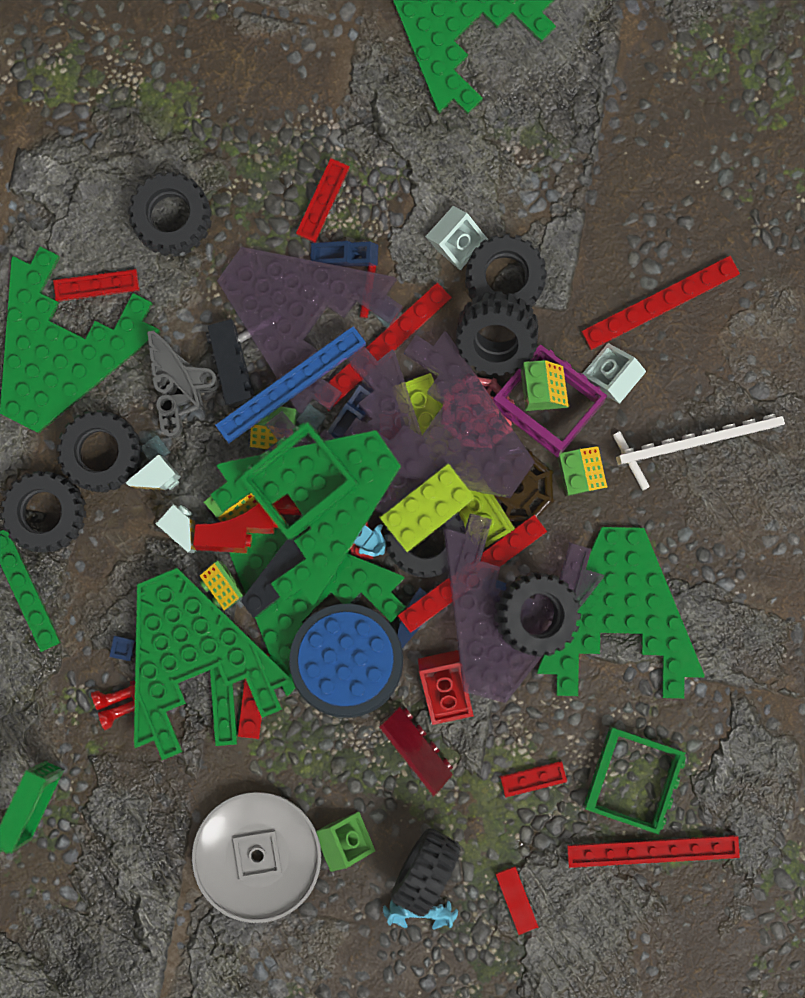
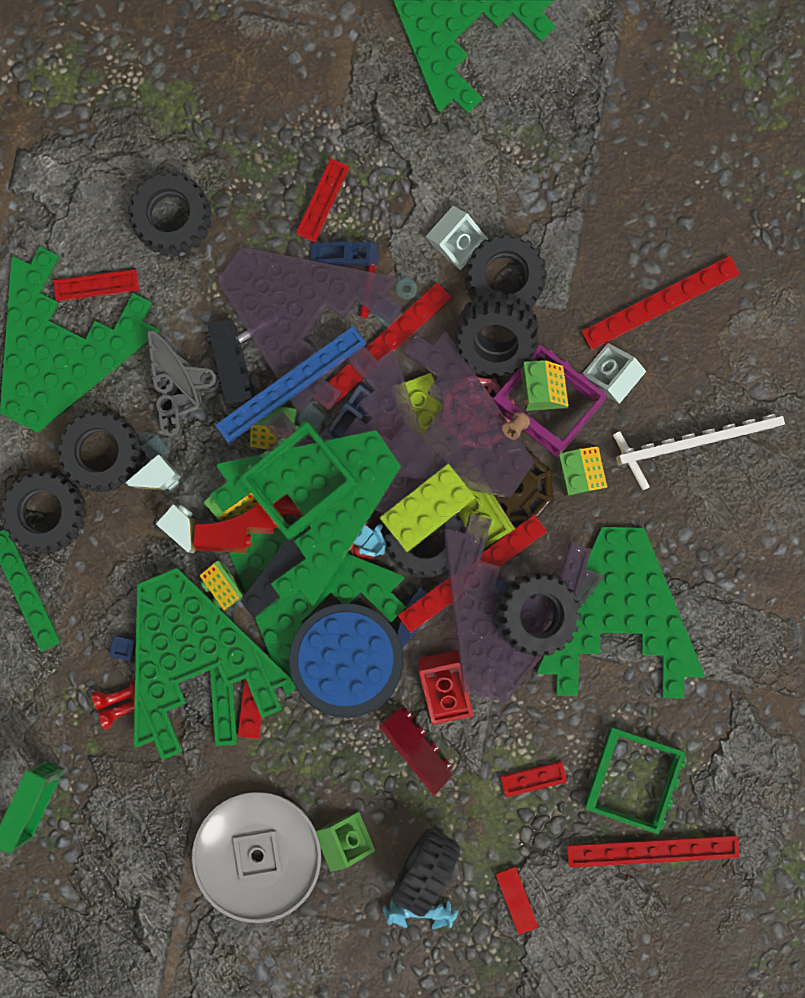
(406, 282): none -> clear light blue plate
(516, 425): none -> medium nougat bush

